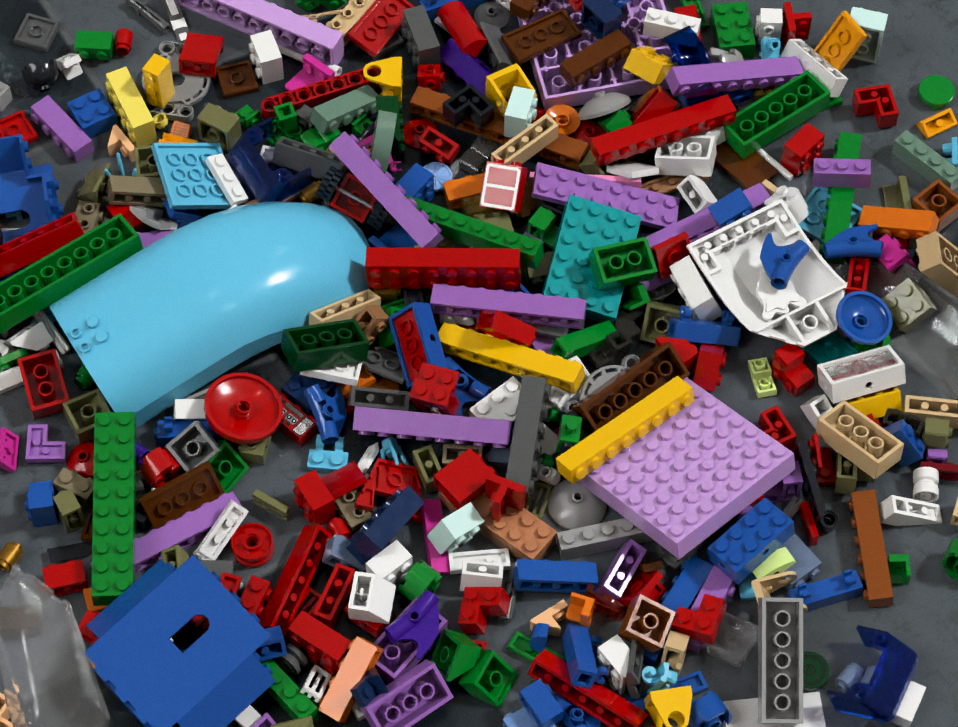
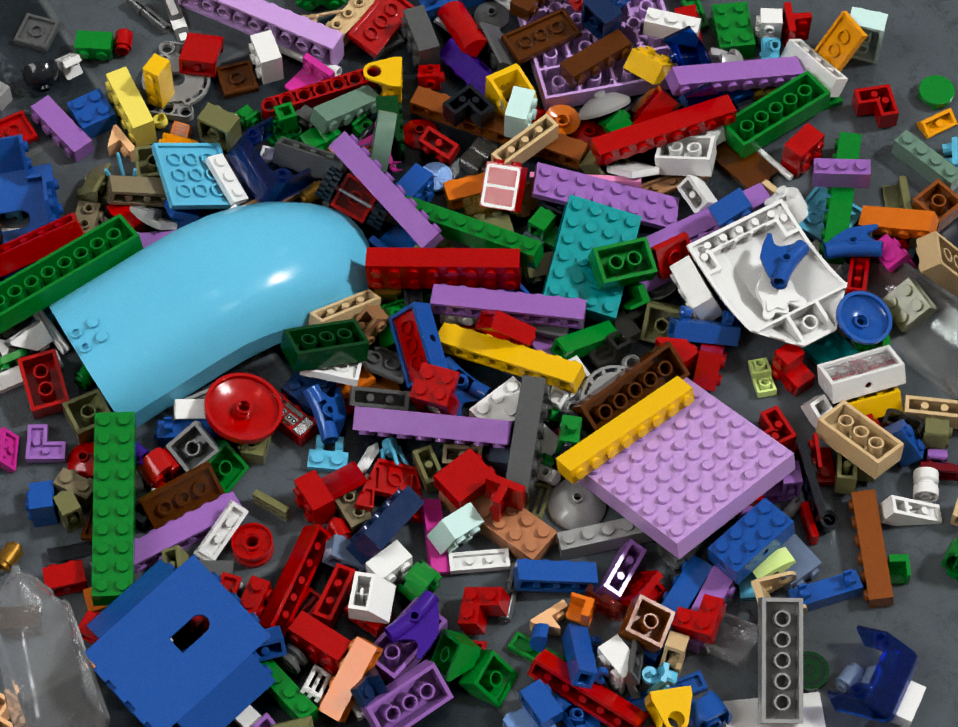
(480, 574): white brick -> none
(650, 565): reddish brown tile -> none

